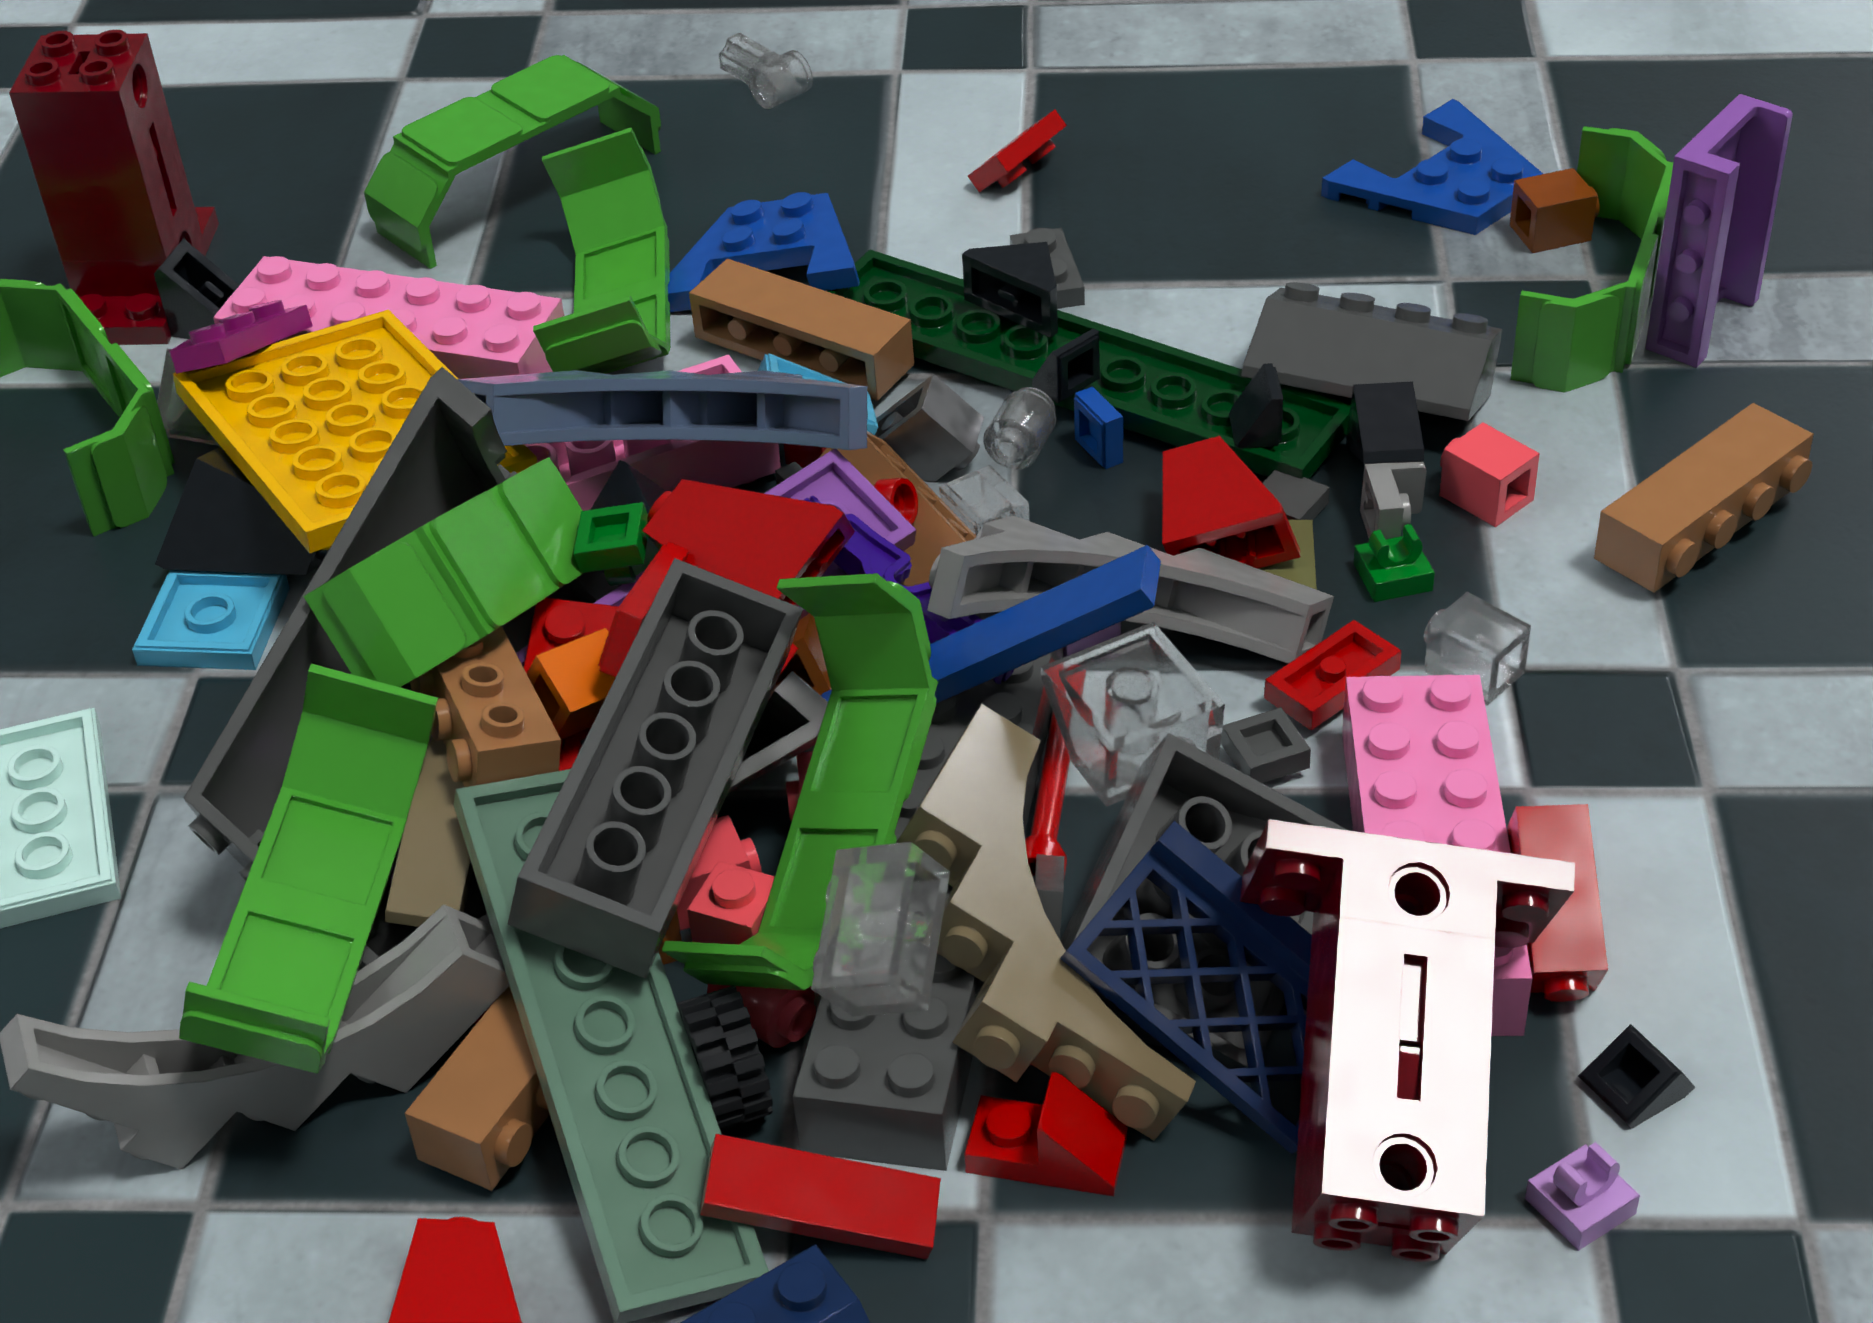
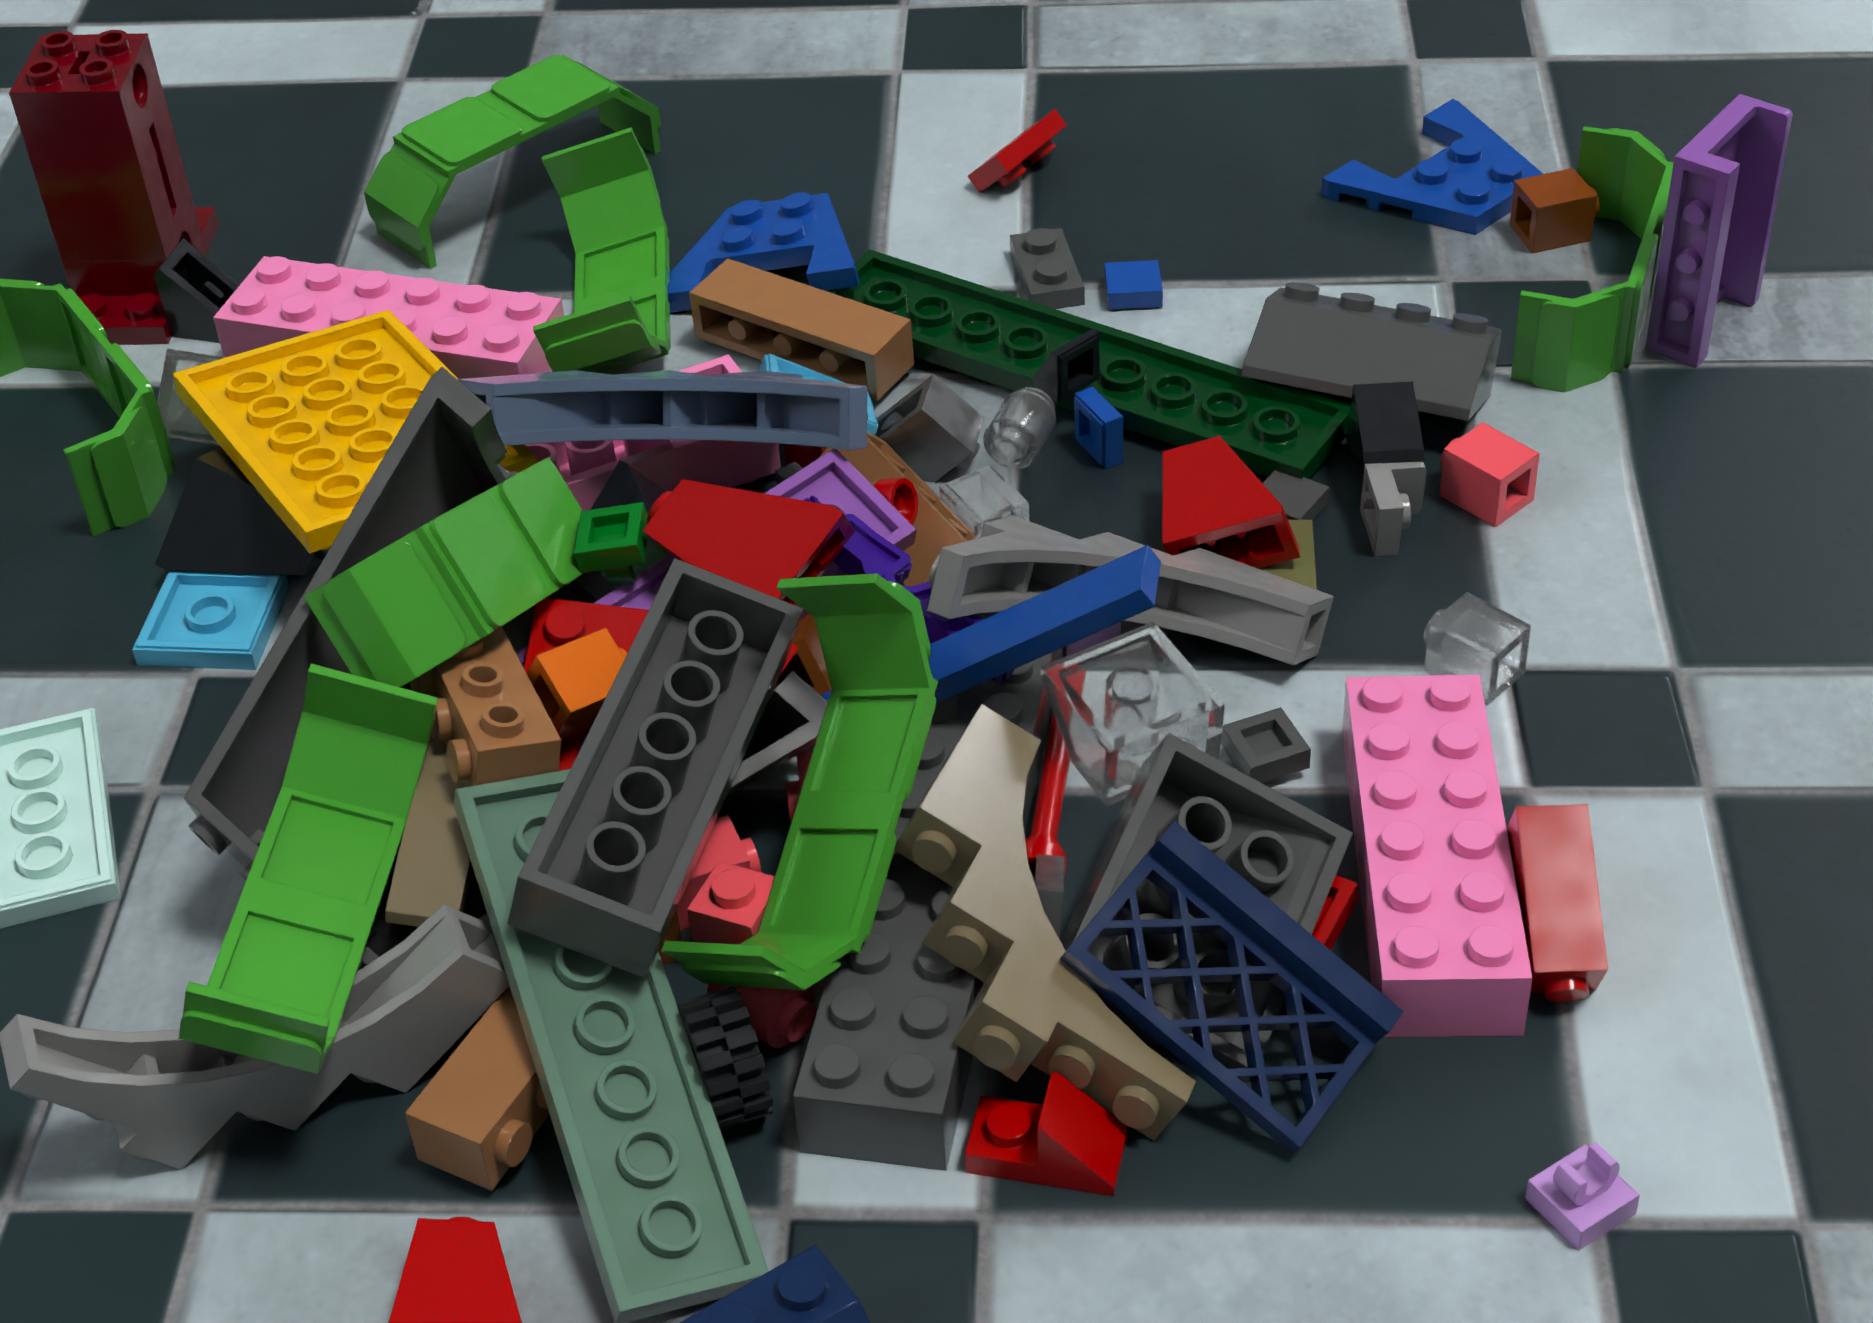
(239, 335): magenta wing -> none
(635, 607): red tile -> none
(769, 75): clear piece -> none
(821, 1196): red tile -> none
(881, 930): clear brick -> none
(1014, 284): black slope -> none
(1133, 285): none -> blue tile
(1258, 411): black slope -> none
(1314, 683): red plate -> none
(1394, 565): green tile -> none
(1397, 1023): brick -> none
(1635, 1078): black slope -> none
(1703, 497): medium nougat brick -> none

